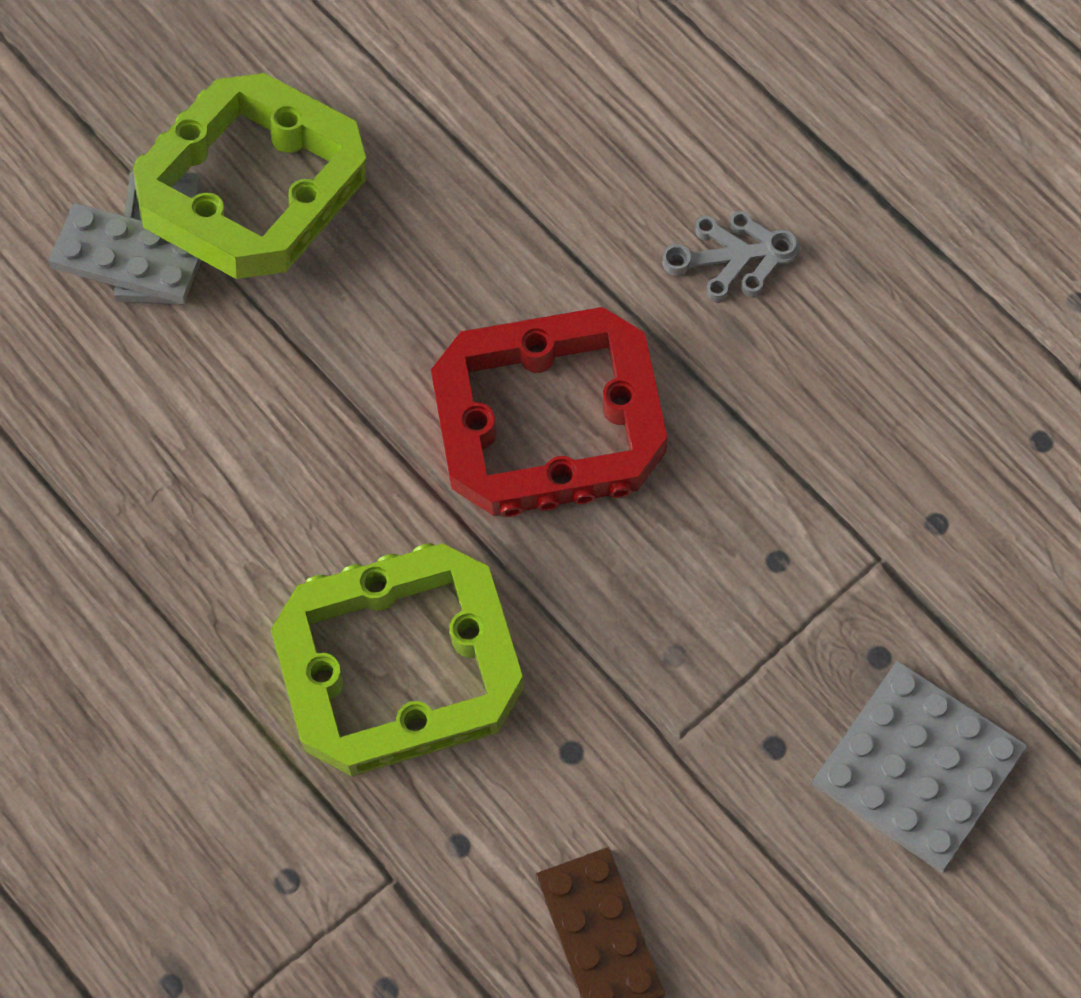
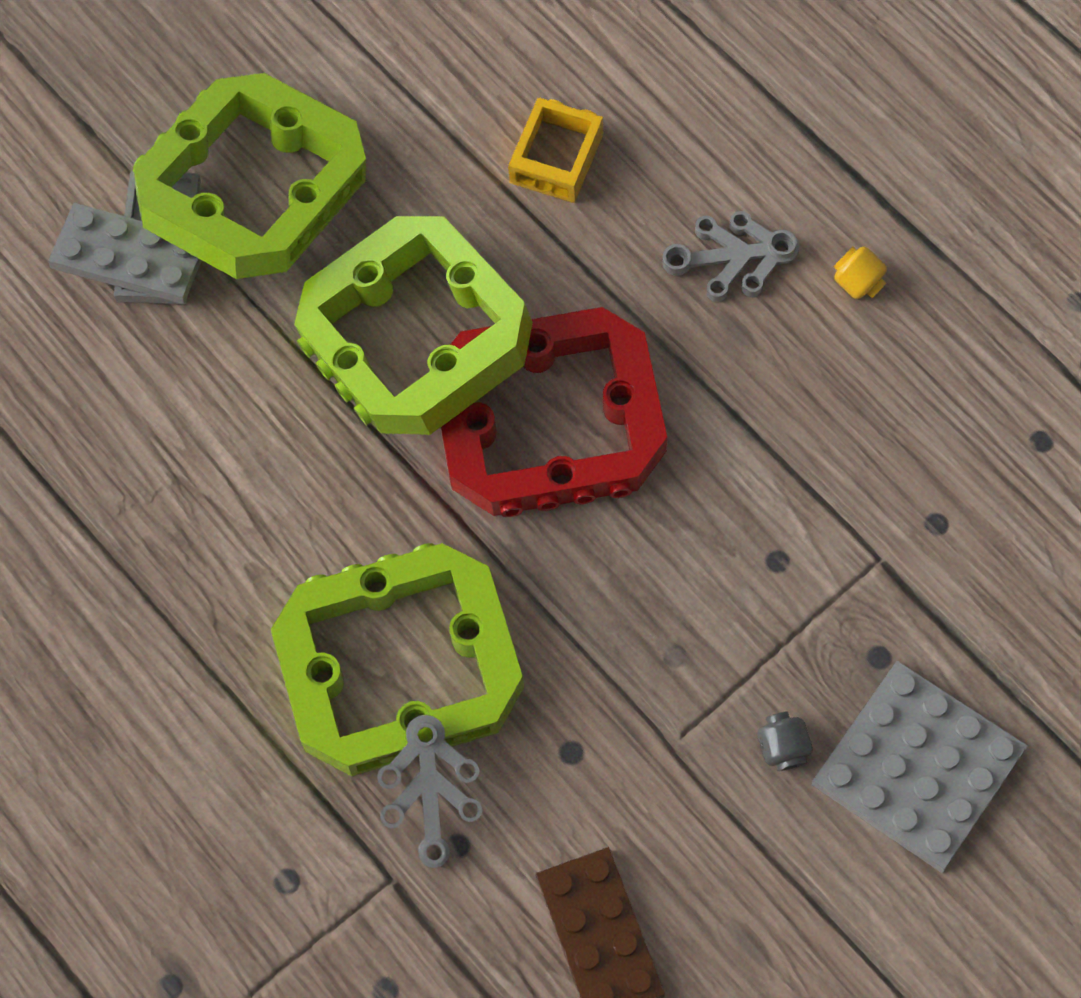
(366, 278): none -> lime panel
(429, 784): none -> light grey plant
(547, 178): none -> yellow window
(785, 741): none -> dark grey head
(860, 273): none -> yellow head

